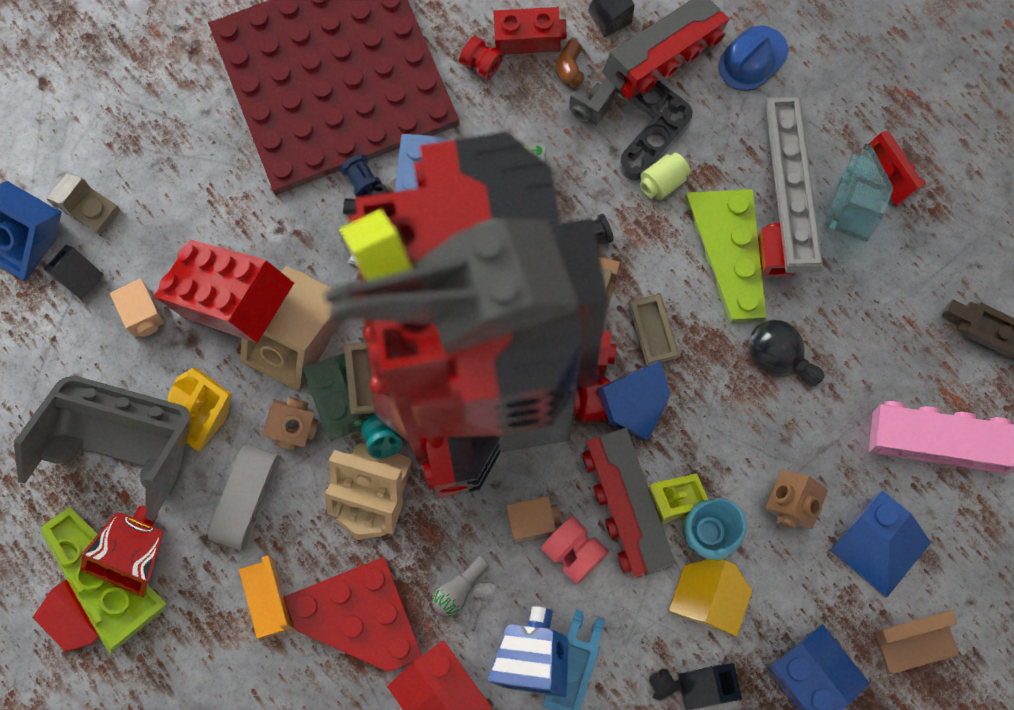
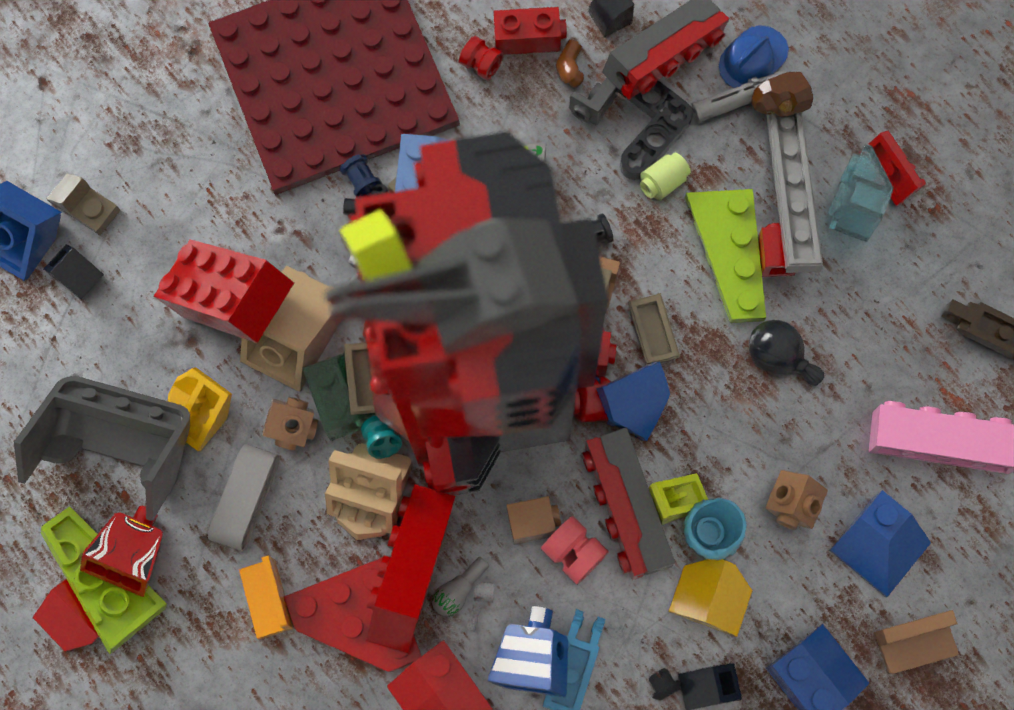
(138, 308): light nougat brick -> none
(409, 567): none -> red wedge
(728, 99): none -> light grey pin
(783, 95): none -> reddish brown rock

